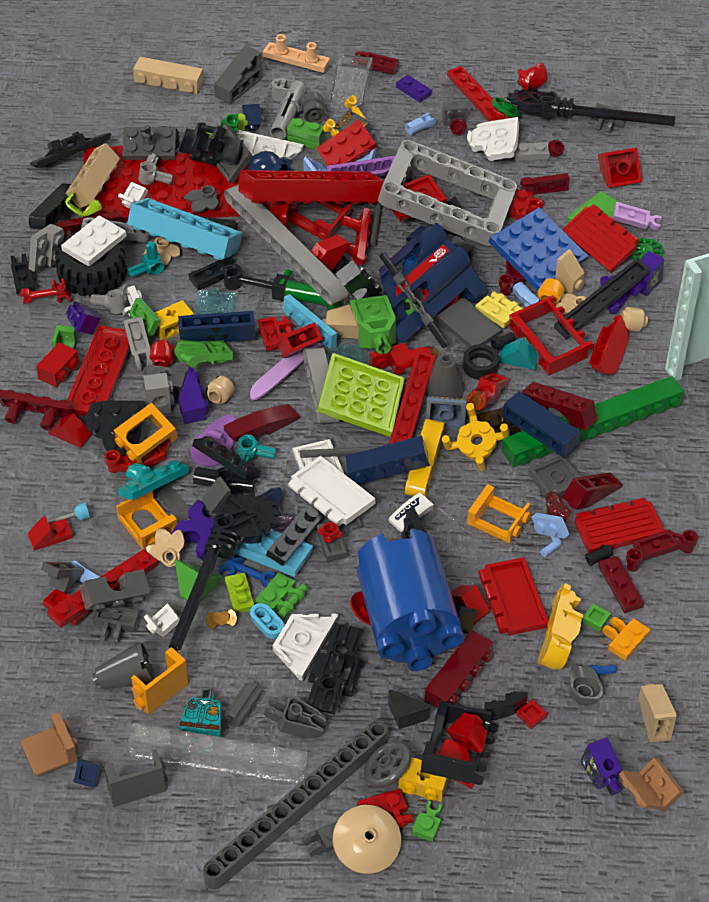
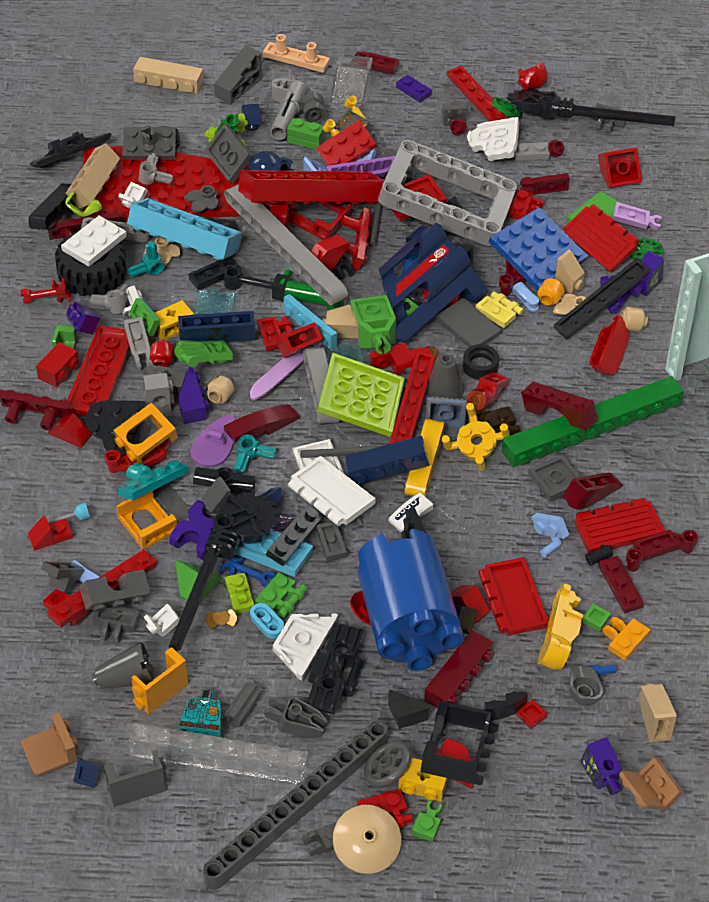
(21, 274): black hinge -> none
(43, 247): light grey plate -> none
(165, 544): tan plate -> none
(209, 151): black piece -> none
(226, 458): black plate -> none
(258, 143): white wing -> none
(329, 532): red plate -> none
(358, 282): black arch -> none
(420, 124): light blue bar -> none
(426, 318): piece -> none
(469, 732): red slope -> none
(487, 499): light orange panel -> none
(500, 341): black pin -> none
(519, 354): teal slope -> none
(541, 424): dark blue brick -> none
(547, 362): red hinge -> none
(555, 506): clear red animal -> none

